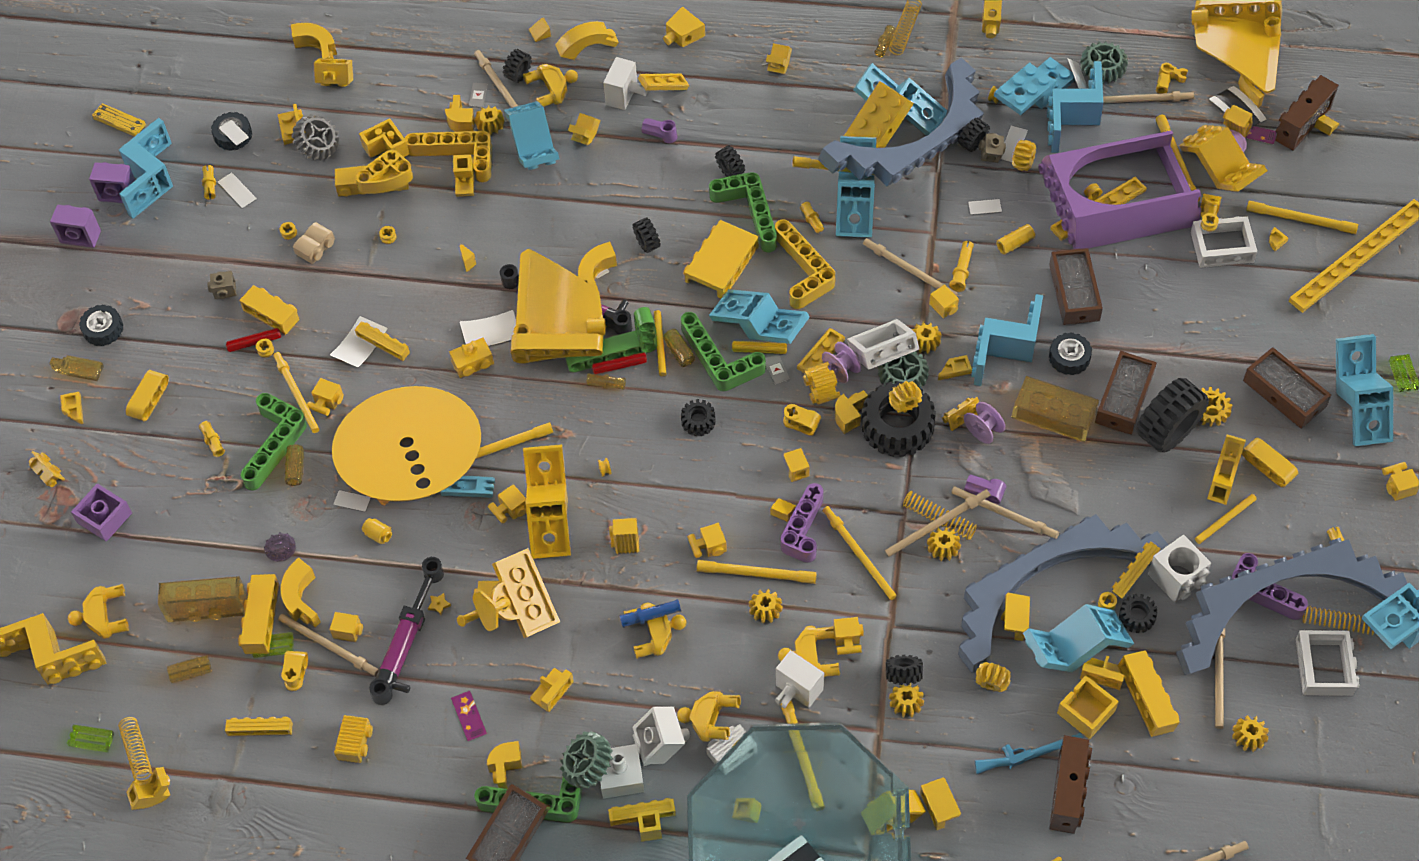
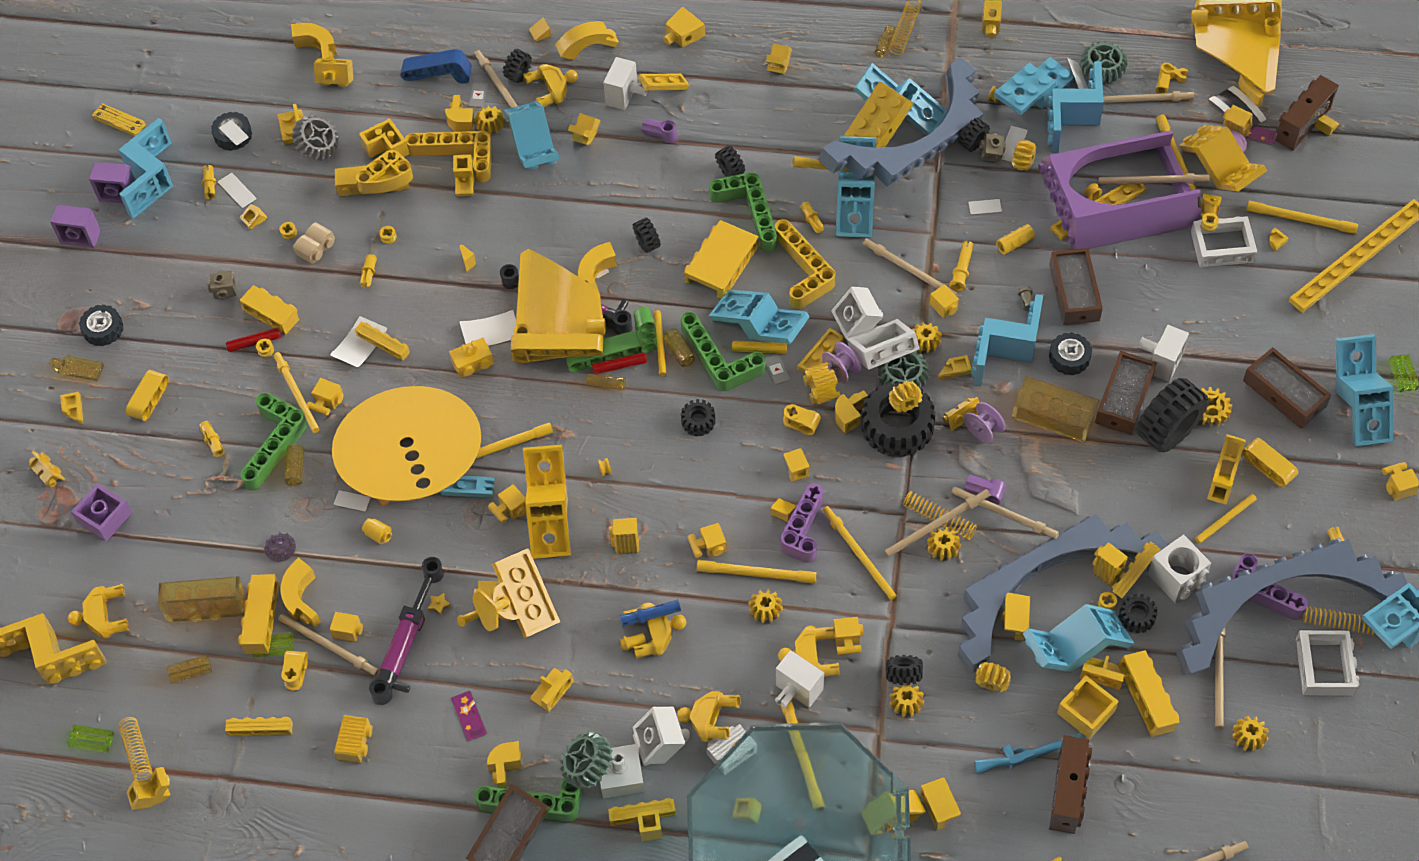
(253, 216): none -> yellow slope
(368, 270): none -> yellow axle
(437, 64): none -> blue beam
(628, 642): none -> yellow pin
(856, 312): none -> white brick
(1025, 293): none -> dark tan pin
(1109, 563): none -> yellow brick
(1167, 351): none -> white brick
(1190, 178): none -> tan bar

